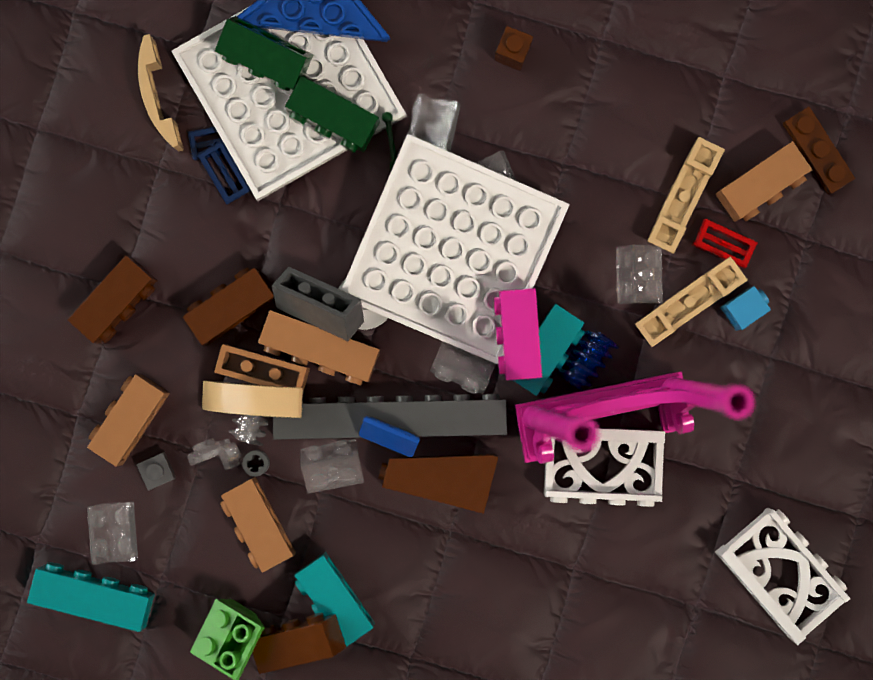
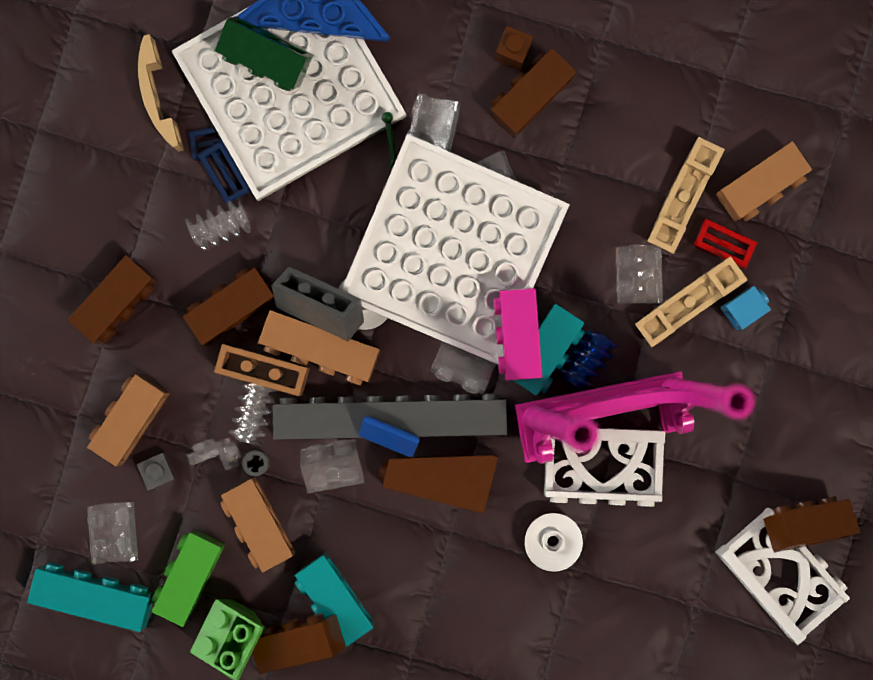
(187, 577): none -> bright green brick
(219, 225): none -> clear piece
(252, 399): tan slope -> none
(331, 115): dark green brick -> none
(532, 92): none -> reddish brown brick
(564, 552): none -> white dish
(811, 524): none -> reddish brown brick
(818, 150): reddish brown plate -> none

